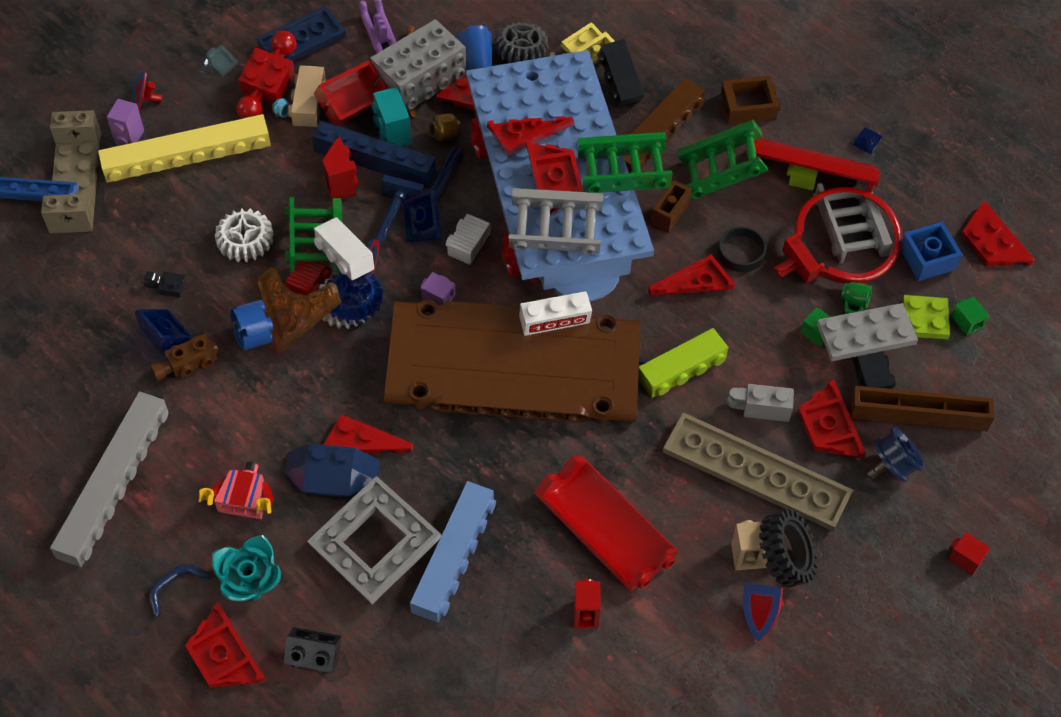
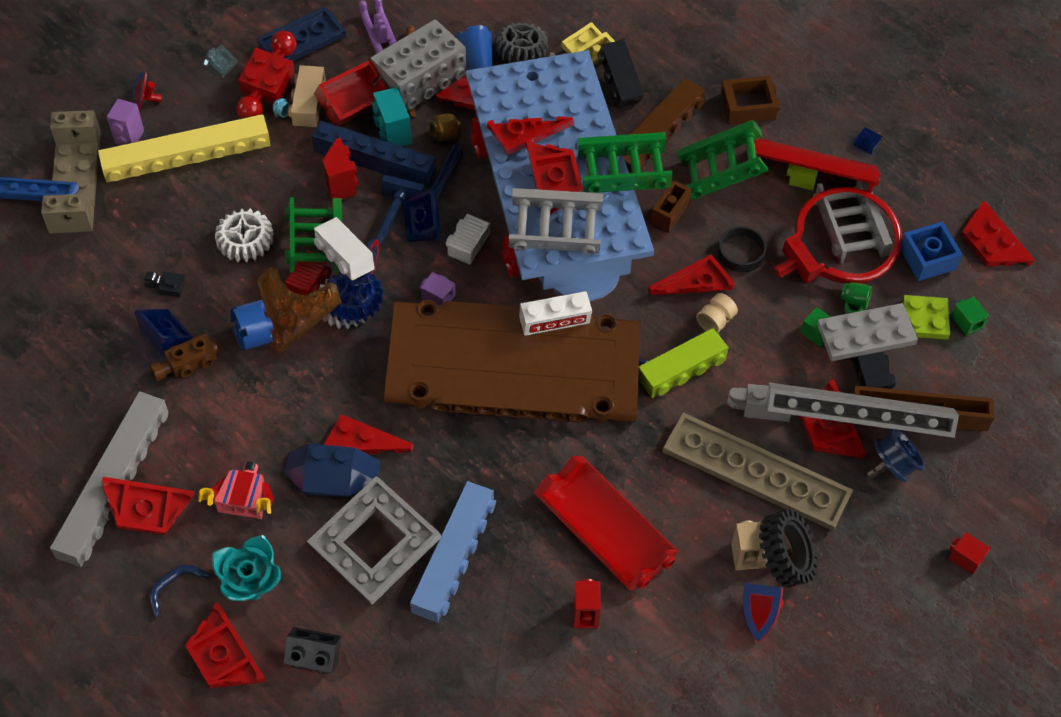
(144, 505): none -> red wing
(717, 313): none -> tan wheel
(861, 410): none -> light grey brick

